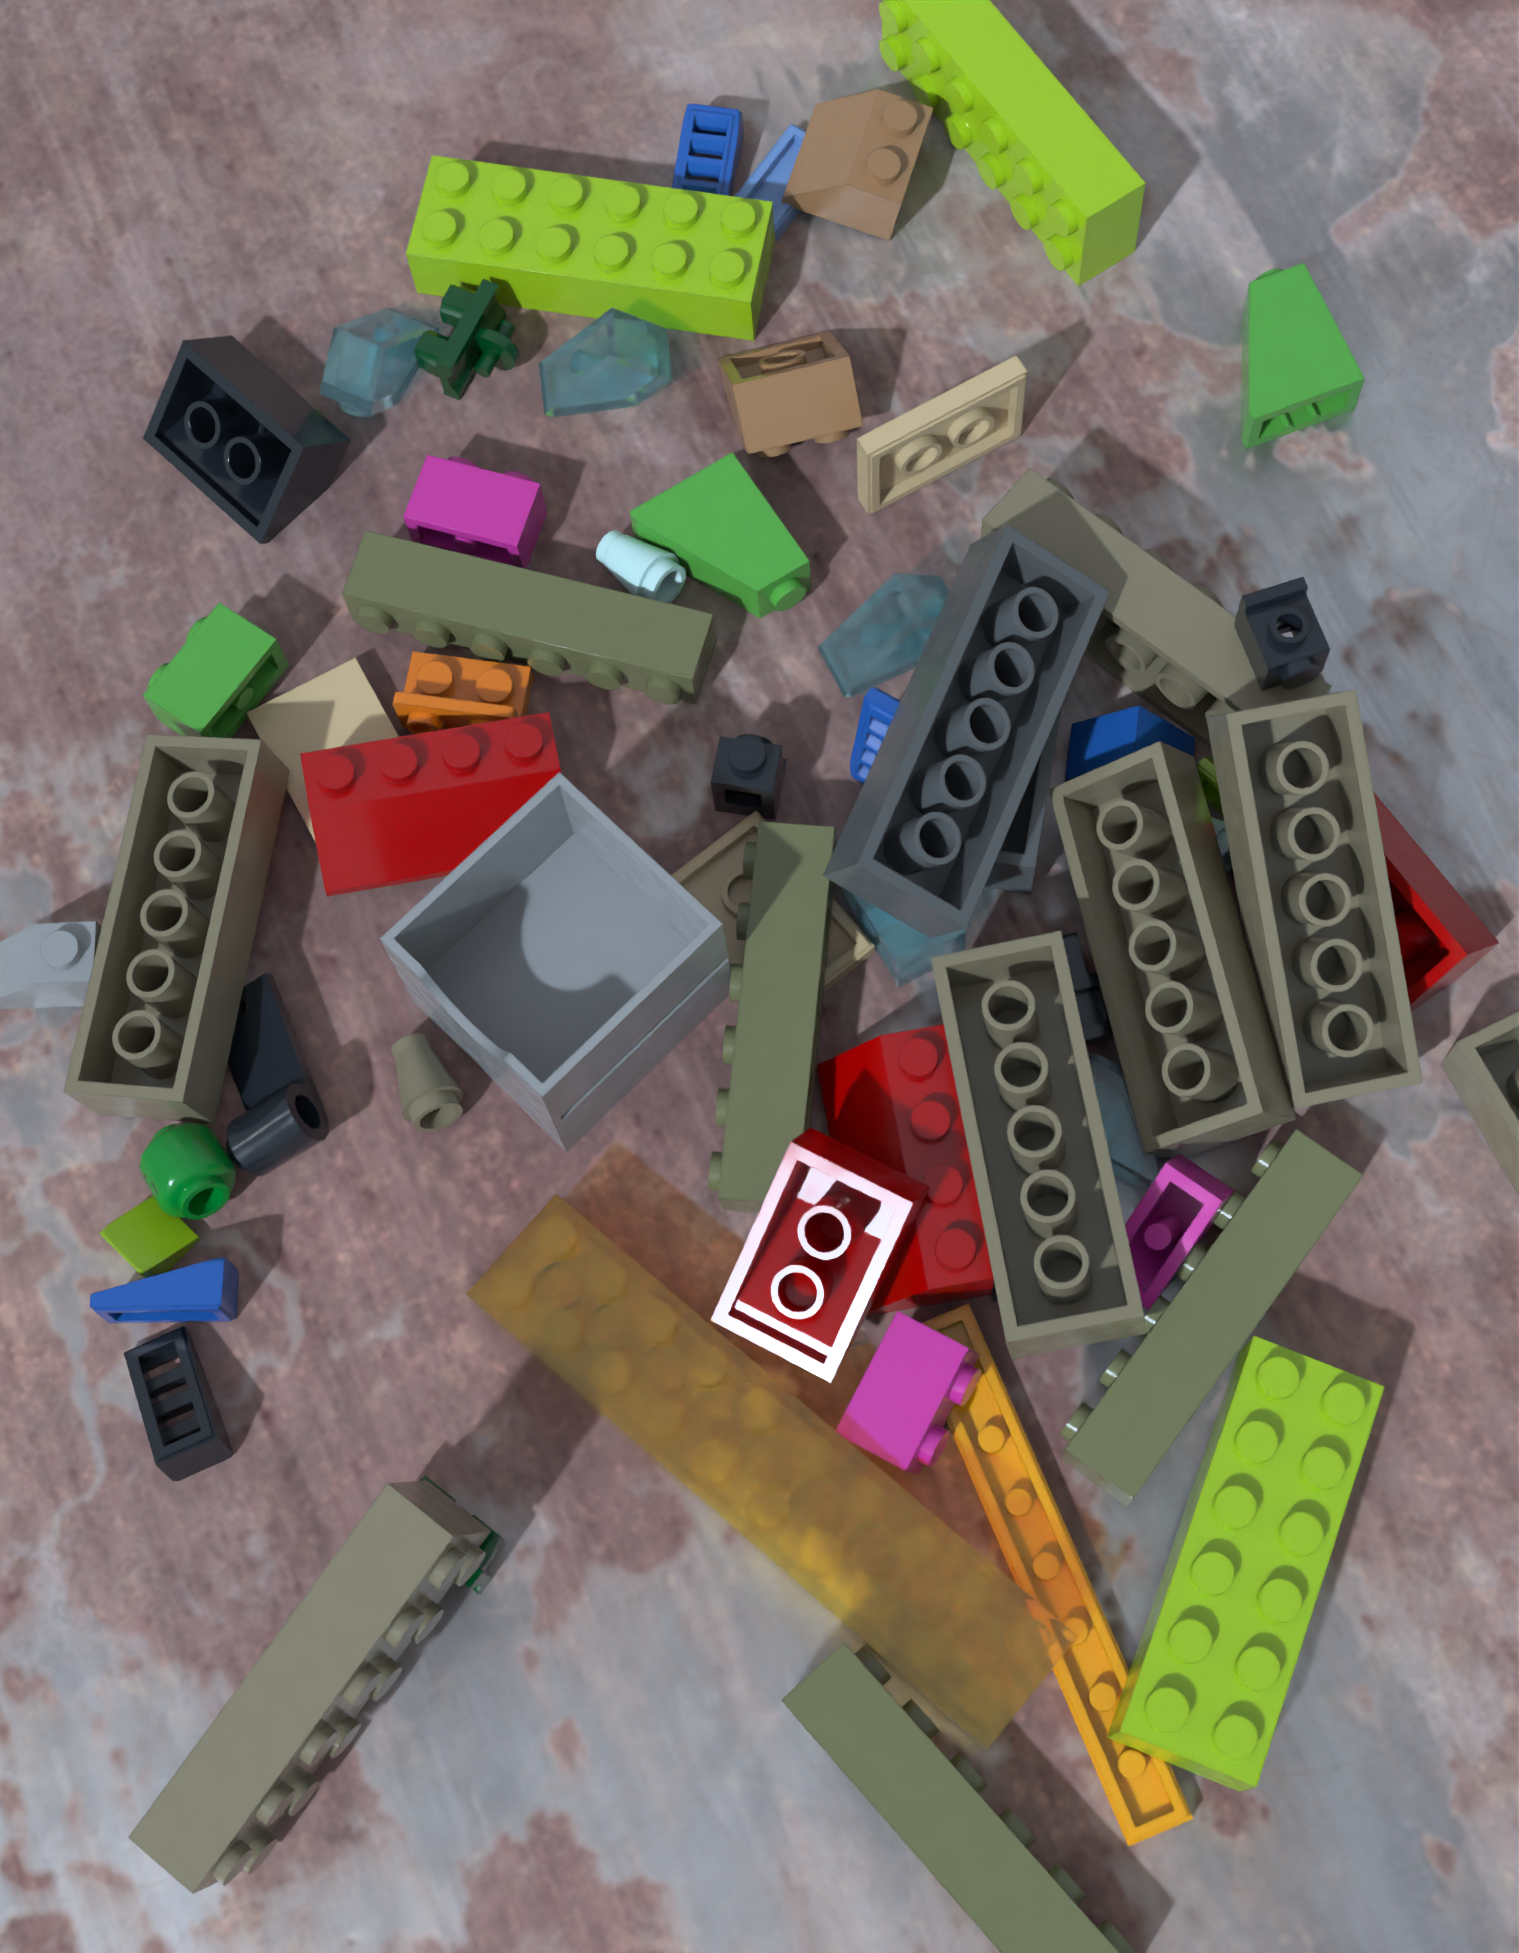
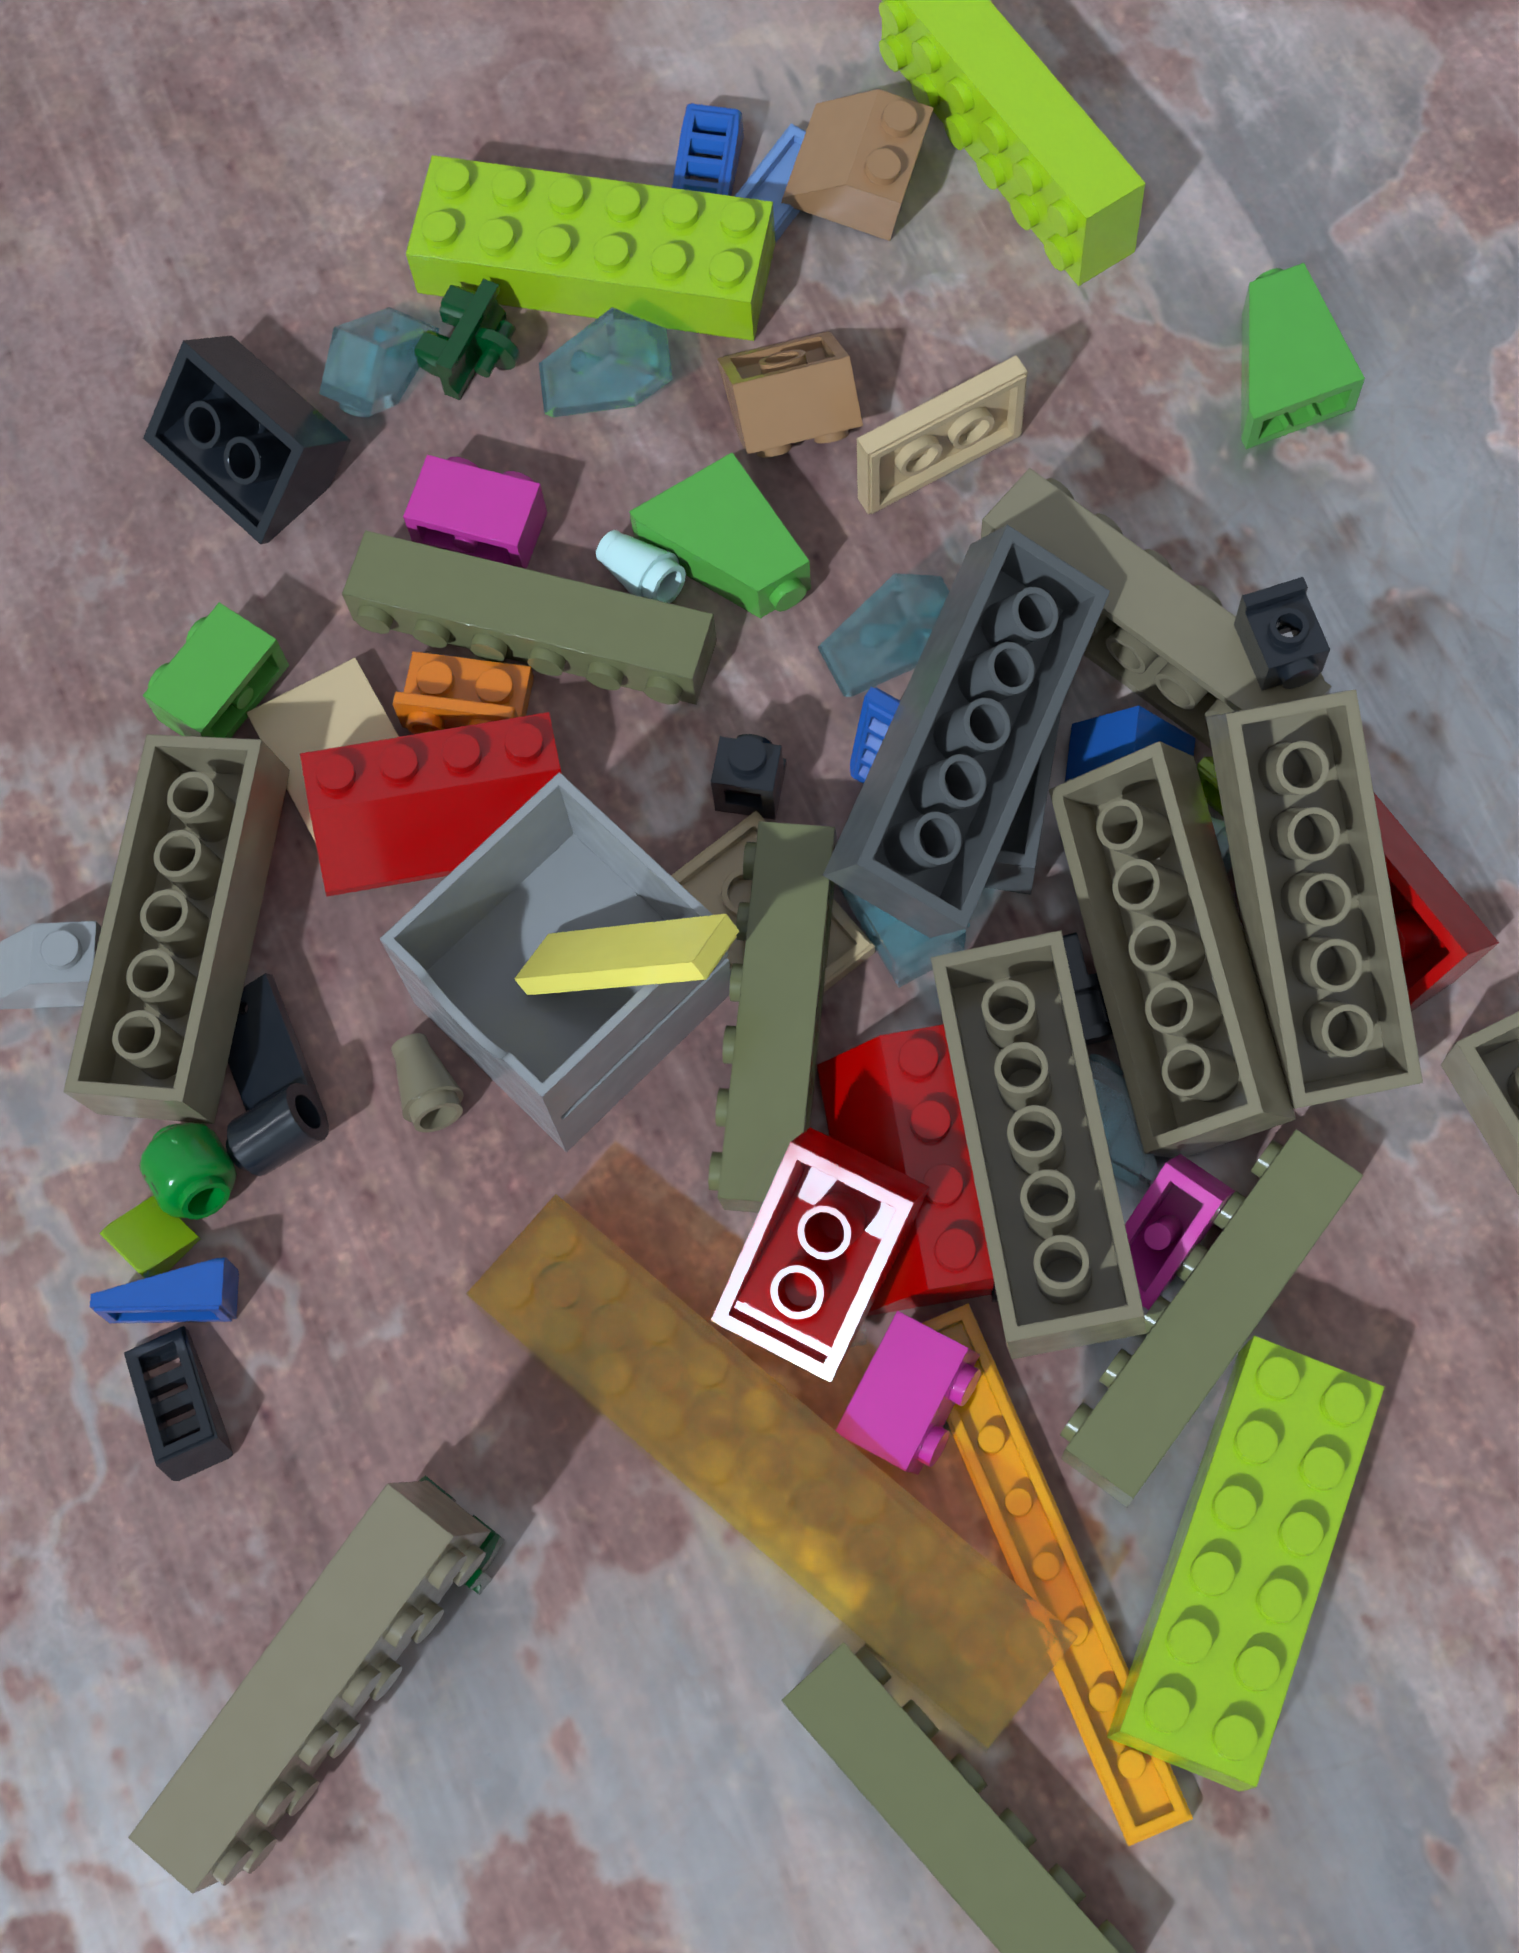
(628, 955): none -> light yellow tile

